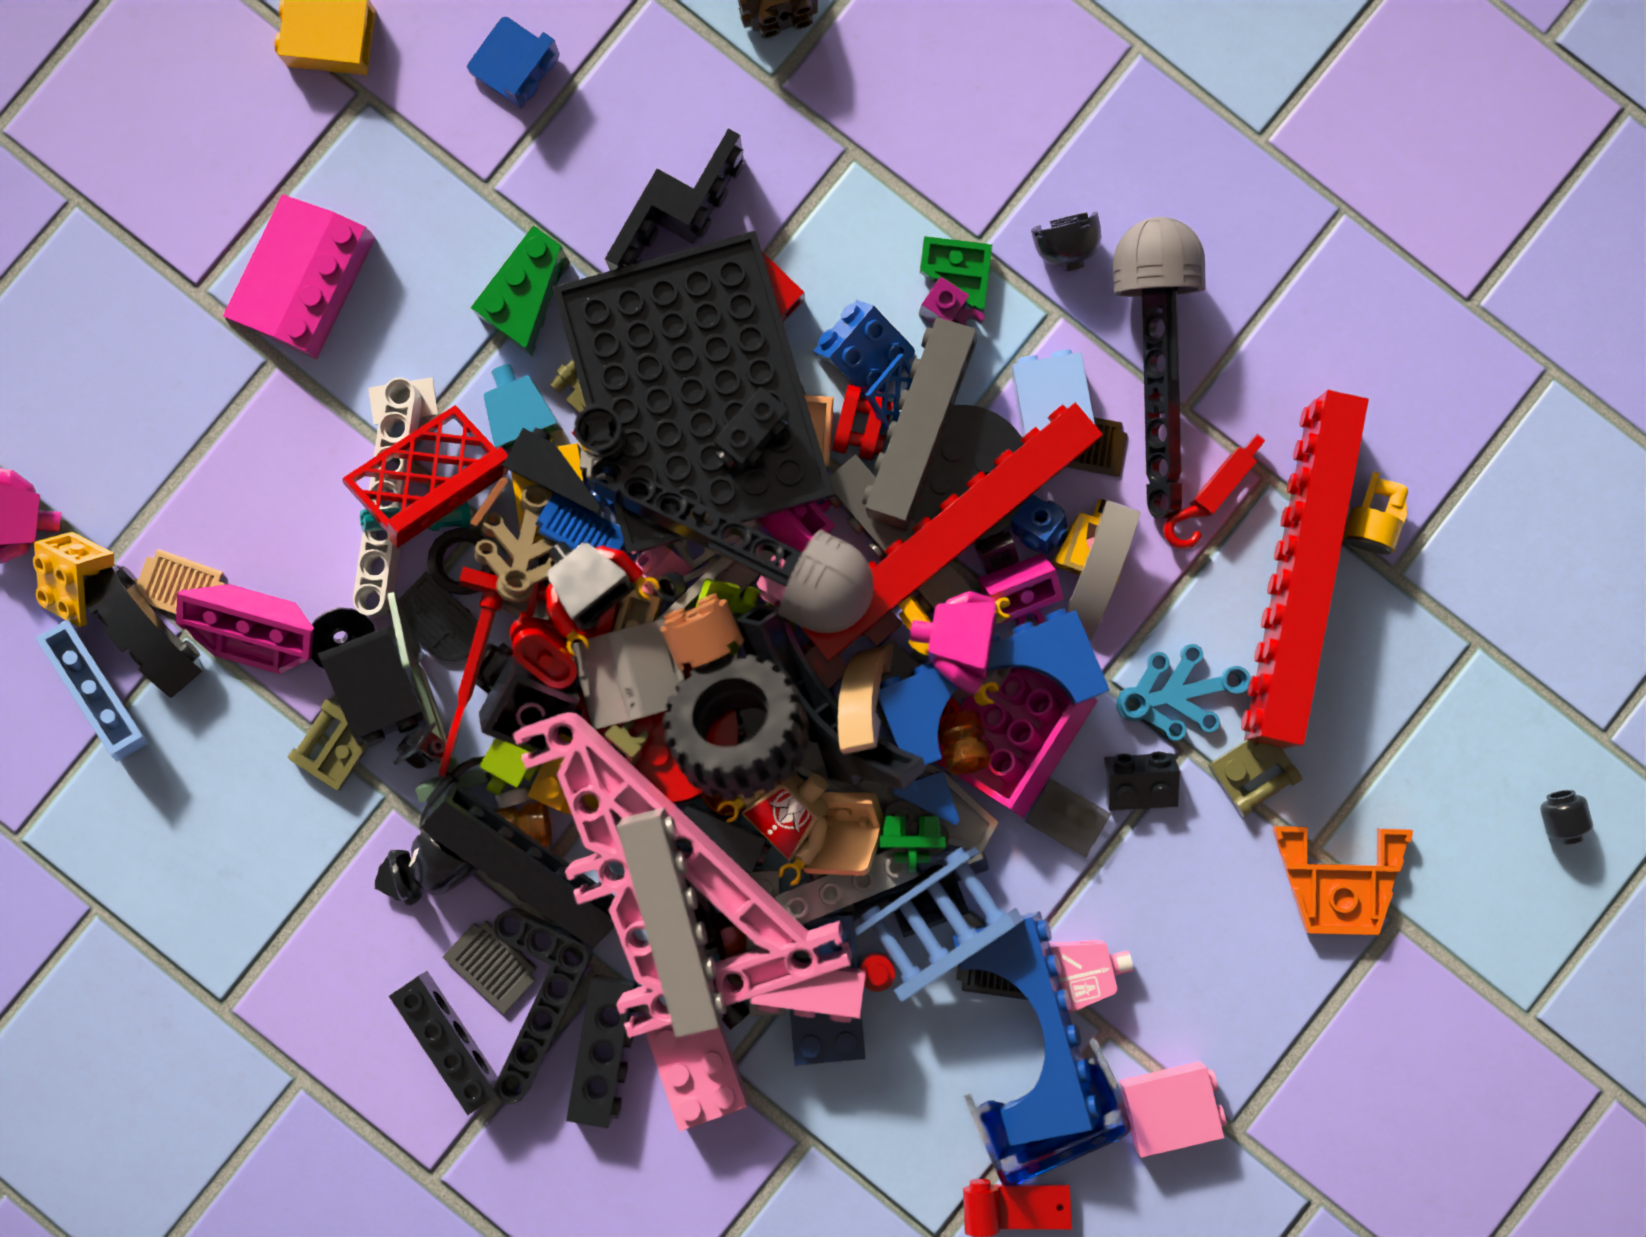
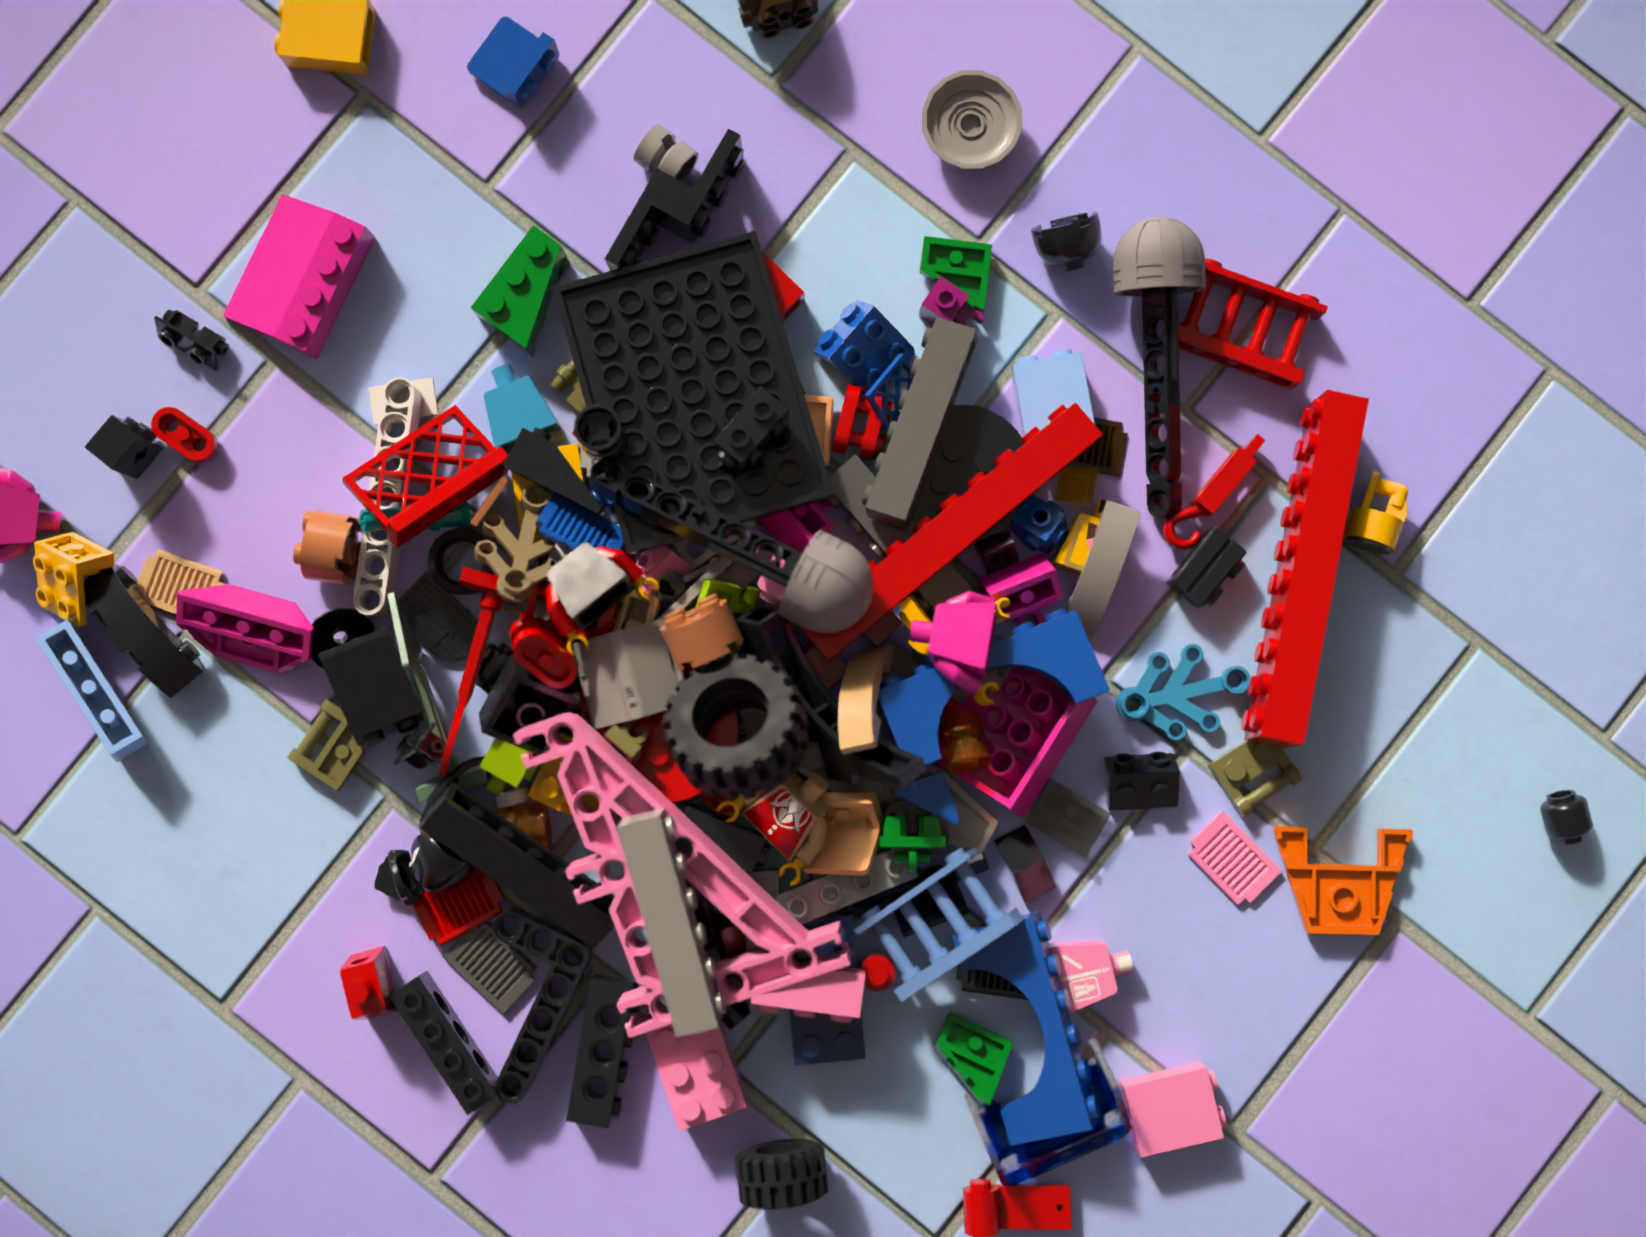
(125, 445): none -> black brick
(178, 331): none -> black hinge
(186, 435): none -> red plate
(329, 547): none -> nougat brick
(368, 984): none -> red torso
(459, 909): none -> red window
(662, 152): none -> light grey wheel
(781, 1174): none -> black tyre
(971, 119): none -> light grey hat
(973, 1055): none -> green wing
(1025, 863): none -> black slope
(1077, 485): none -> clear yellow slope
(1207, 567): none -> black brick
(1232, 860): none -> bright pink window
(1251, 357): none -> red fence

